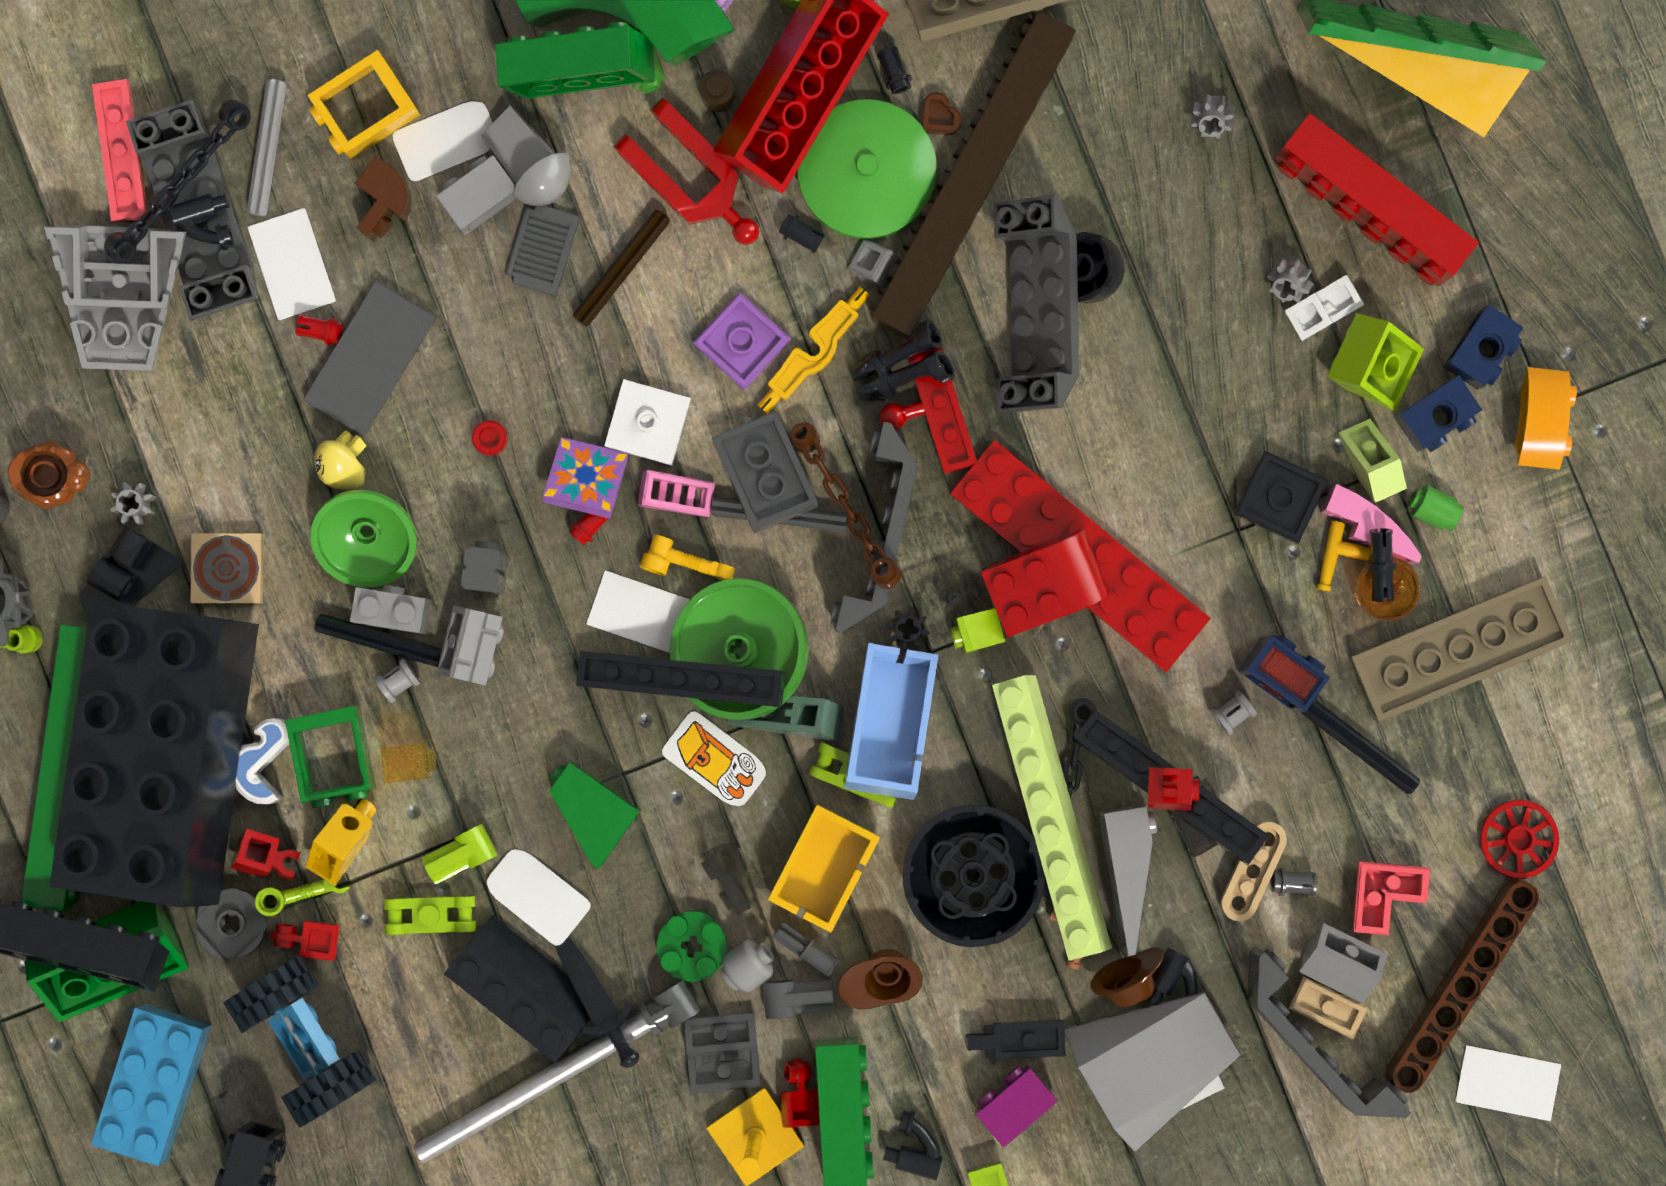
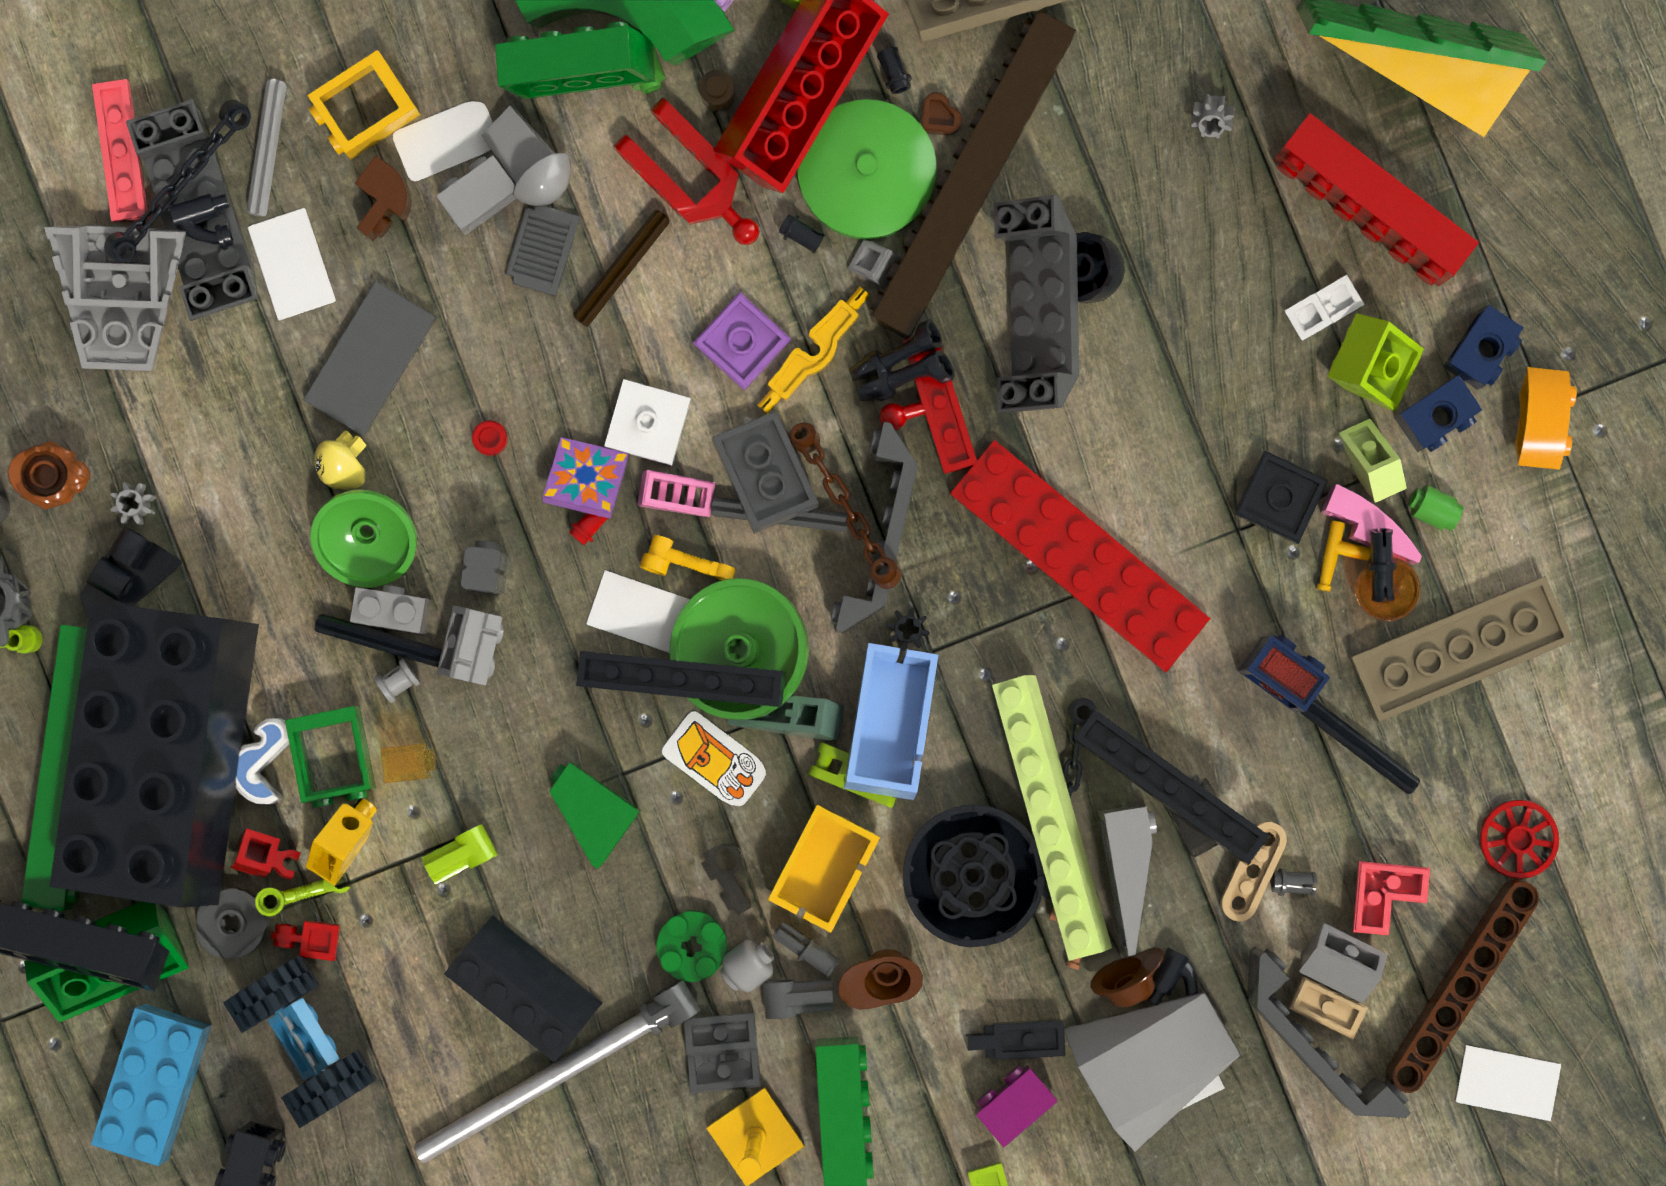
(227, 568): tile -> none
(319, 329): red pin -> none
(429, 915): lime plate -> none
(537, 896): white sticker -> none
(597, 1003): black sword -> none
(799, 1105): red plate -> none
(911, 1160): black plant -> none
(977, 631): lime slope -> none
(1045, 583): red brick -> none
(1172, 788): red brick -> none
(1239, 702): light grey bush -> none
(1290, 280): light grey gear -> none

